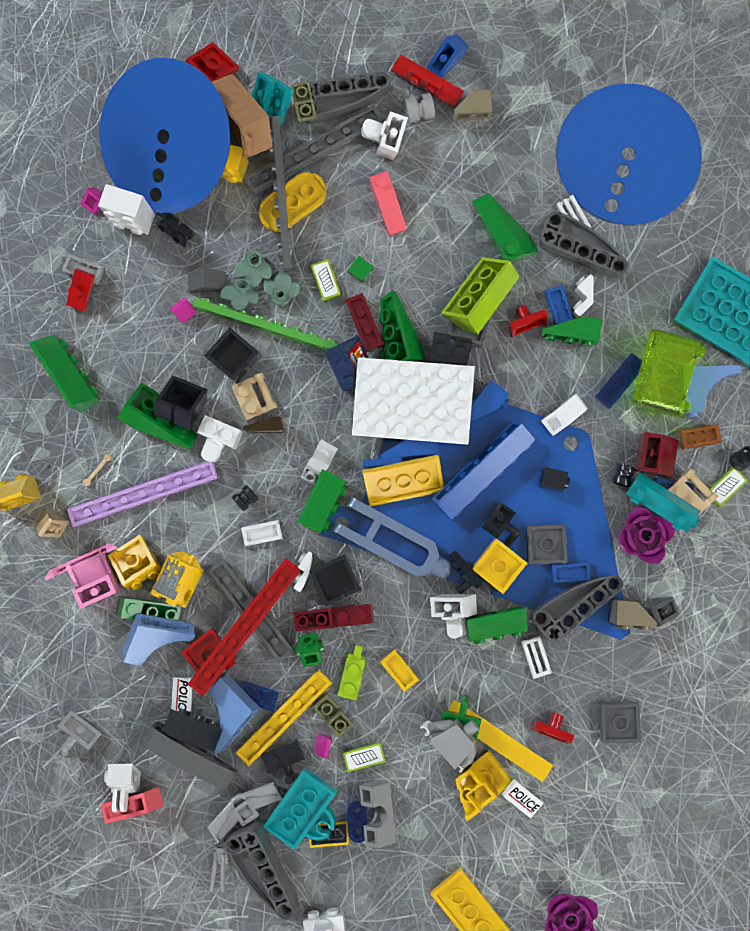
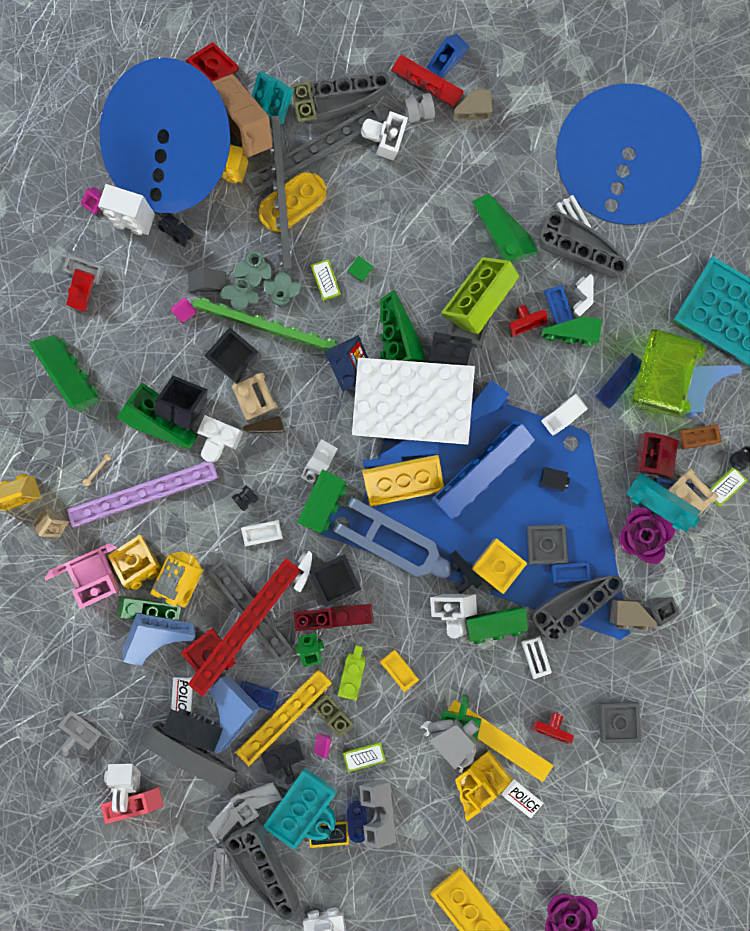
(364, 322): dark red plate -> none
(387, 203): coral slope -> none
(499, 521): black plate -> none
(623, 475): black wheel -> none

